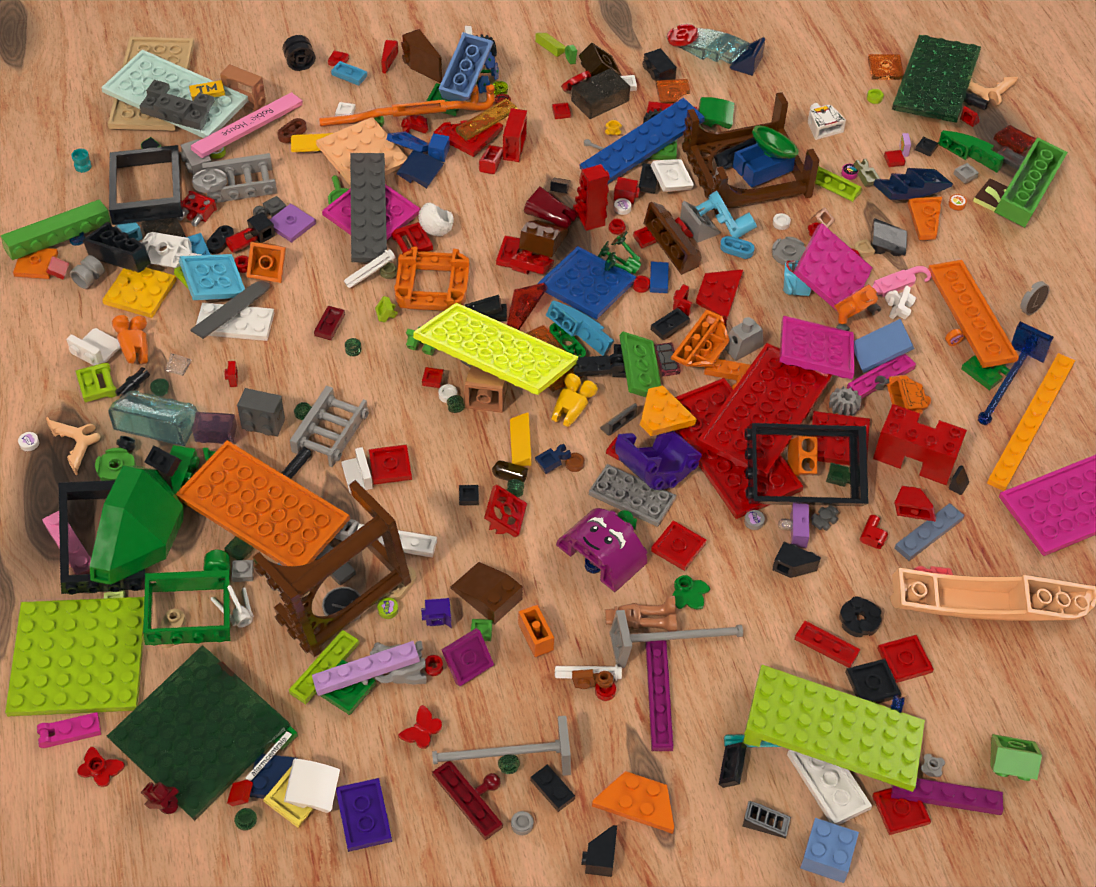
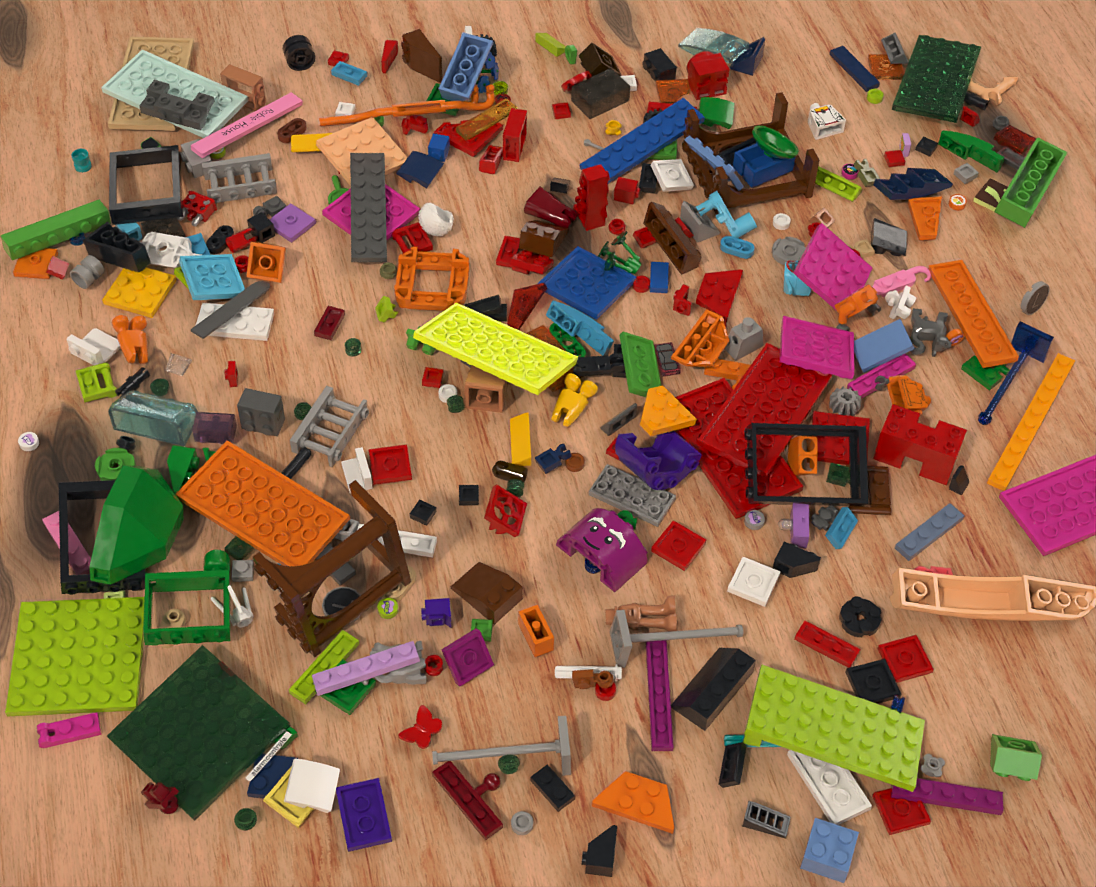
(80, 437): light nougat piece -> none
(99, 767): red animal -> none
(162, 461): black plate -> none
(209, 181): light grey tile -> none
(210, 88): yellow tile -> none
(240, 792): red tile -> none
(370, 268): white axle -> none
(408, 140): blue wing -> none
(423, 512): none -> black plate
(622, 206): white tile -> none
(670, 323): black plate -> none
(682, 35): red tile -> none
(691, 594): green plate -> none
(707, 75): none -> red piece
(714, 161): none -> medium blue wing
(714, 686): none -> black slope
(753, 581): none -> white plate
(841, 528): none -> dark azure plate
(854, 68): none -> dark blue tile
(872, 535): red piece -> none
(878, 492): none -> reddish brown plate
(894, 49): none -> dark grey slope
(913, 503): red slope -> none
(929, 331): none -> dark grey animal
(1000, 122): none -> dark grey plate

